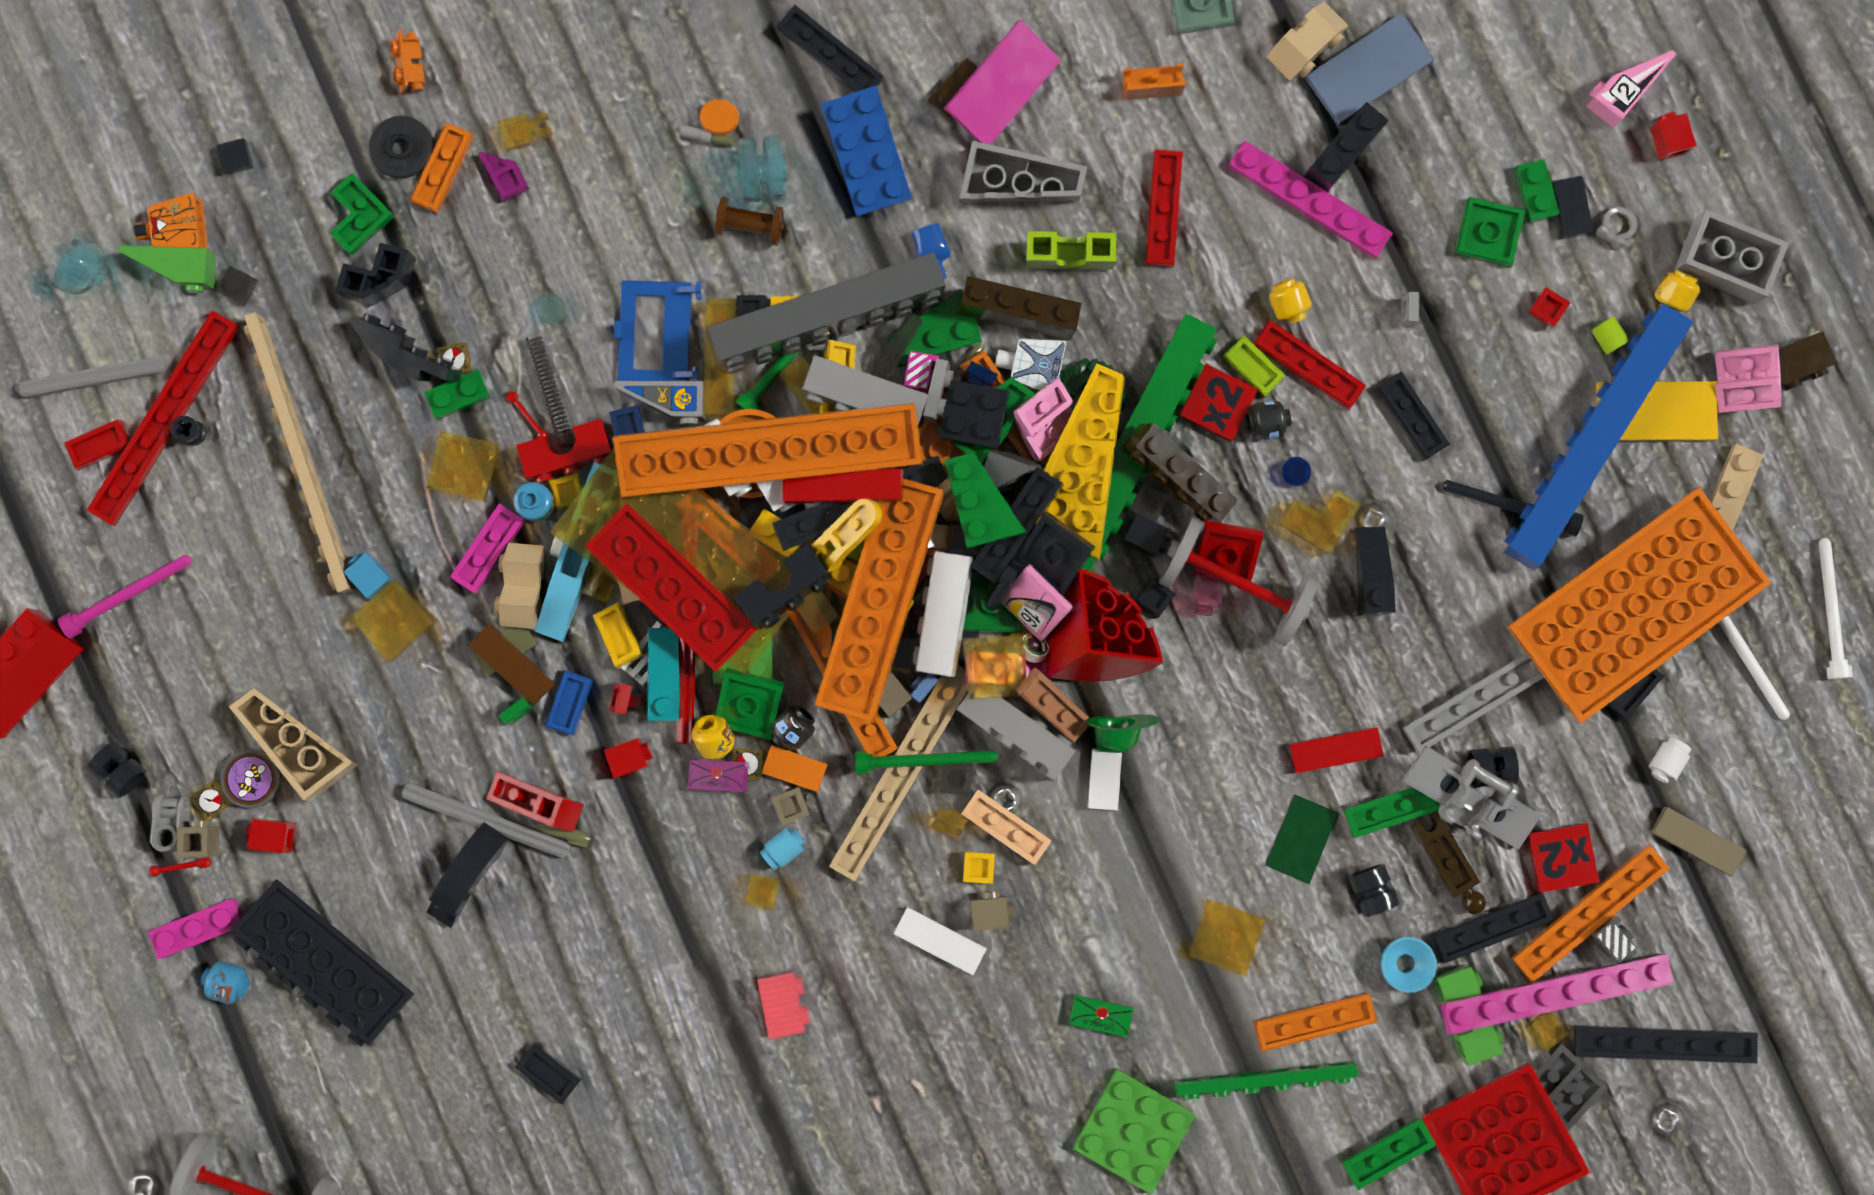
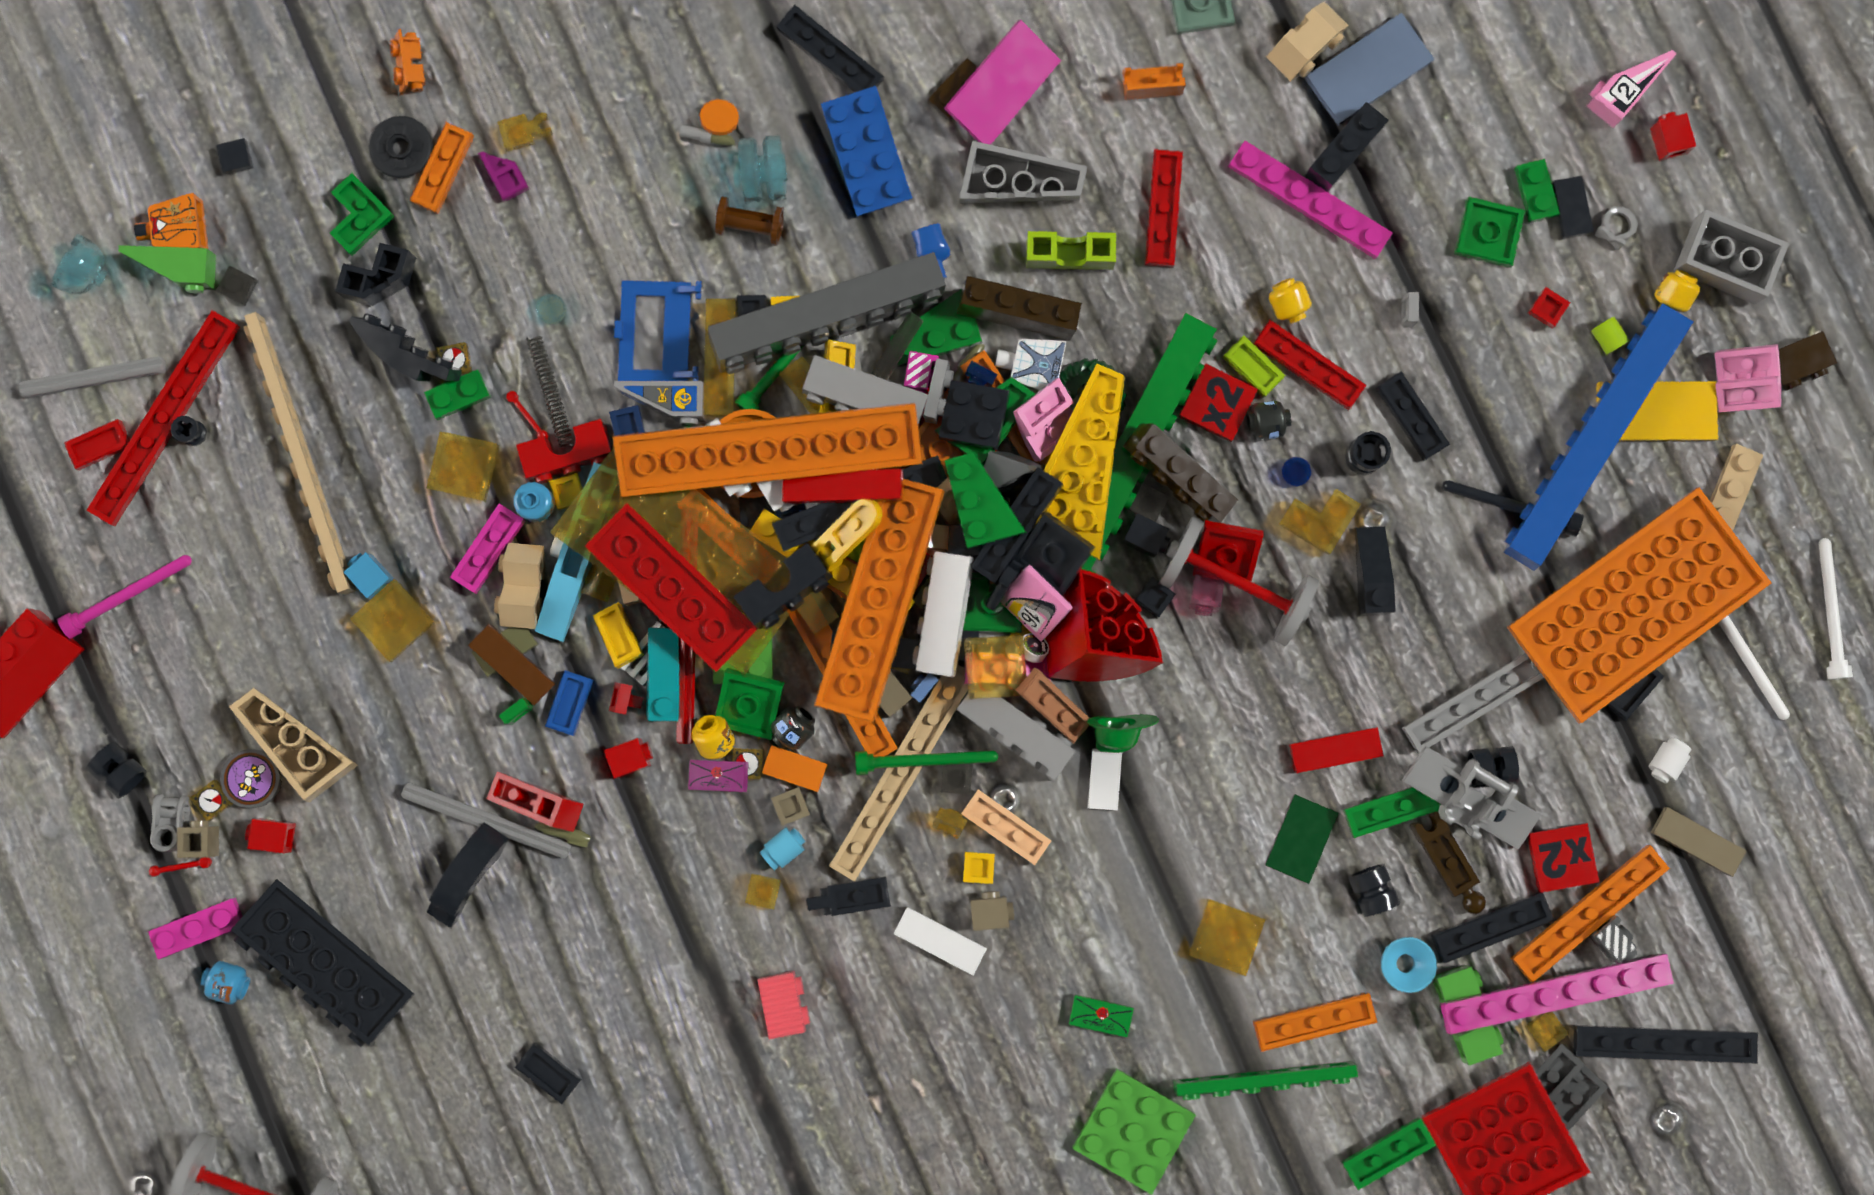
(851, 897): none -> black hinge
(1368, 453): none -> black wheel

